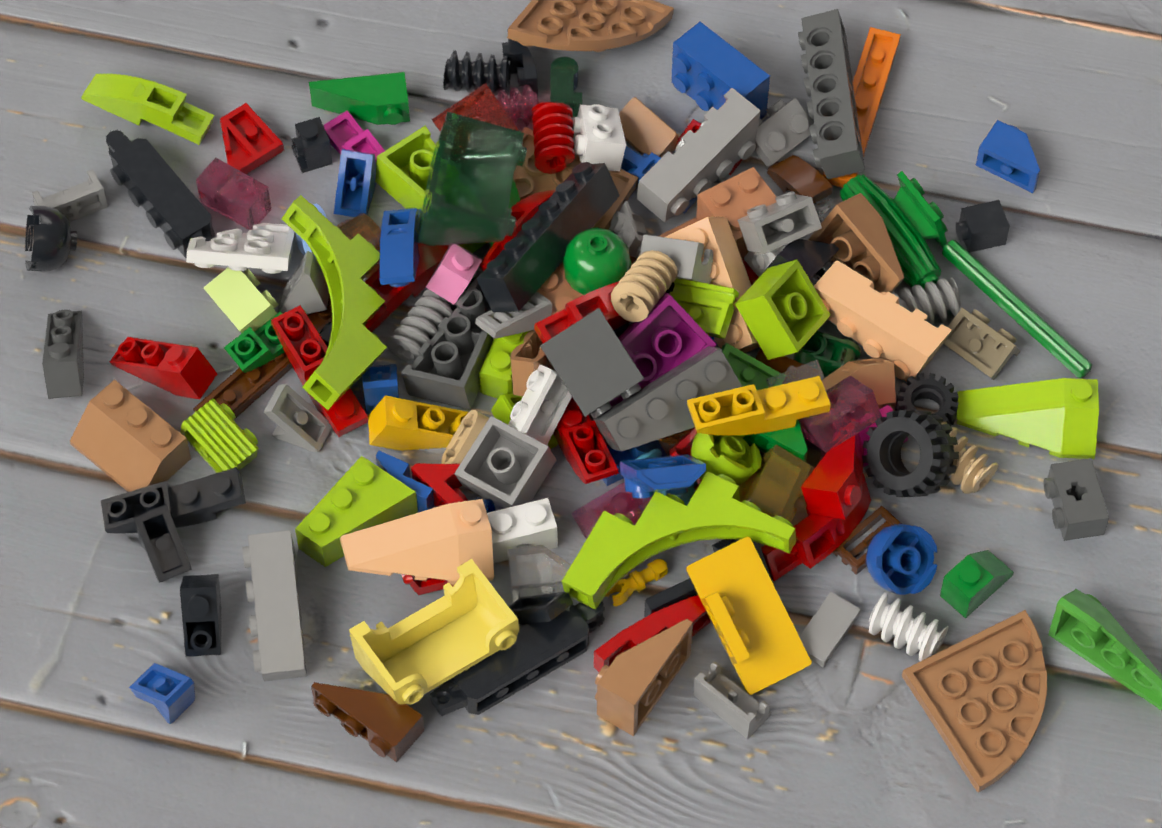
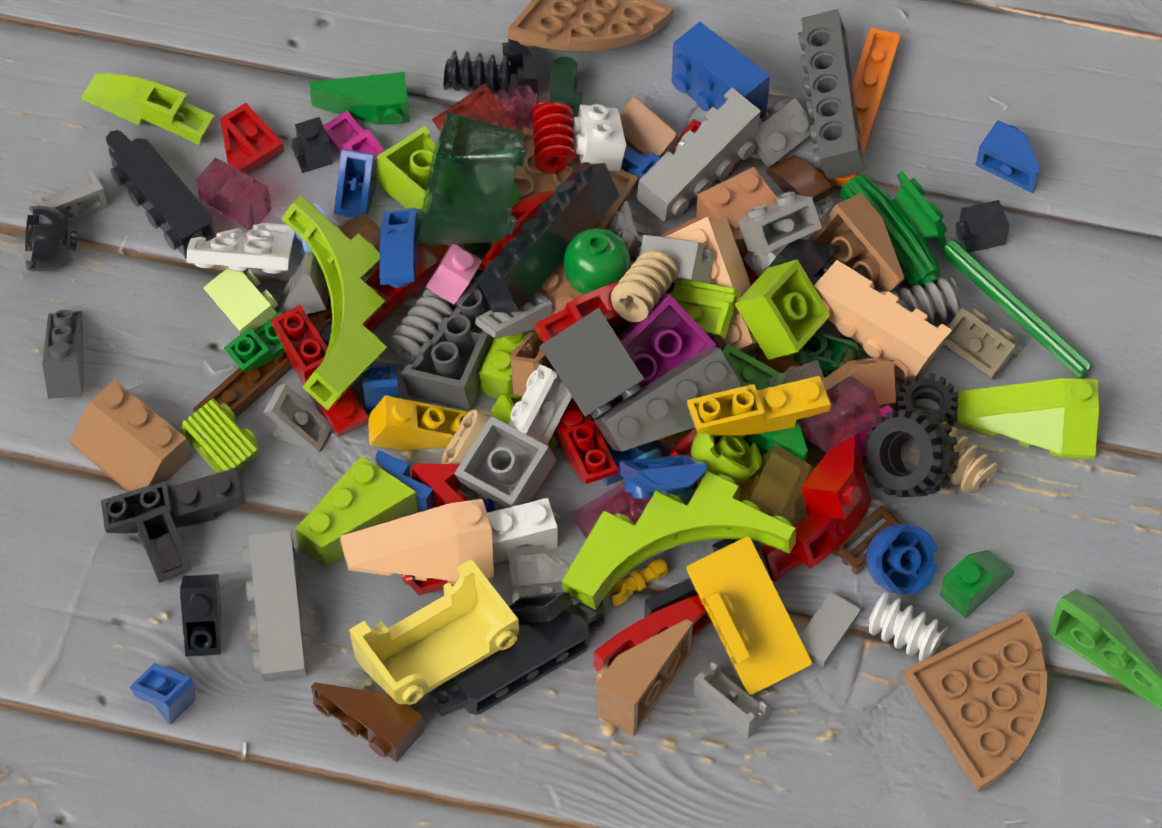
(166, 365): red slope -> none
(1076, 499): dark grey brick -> none

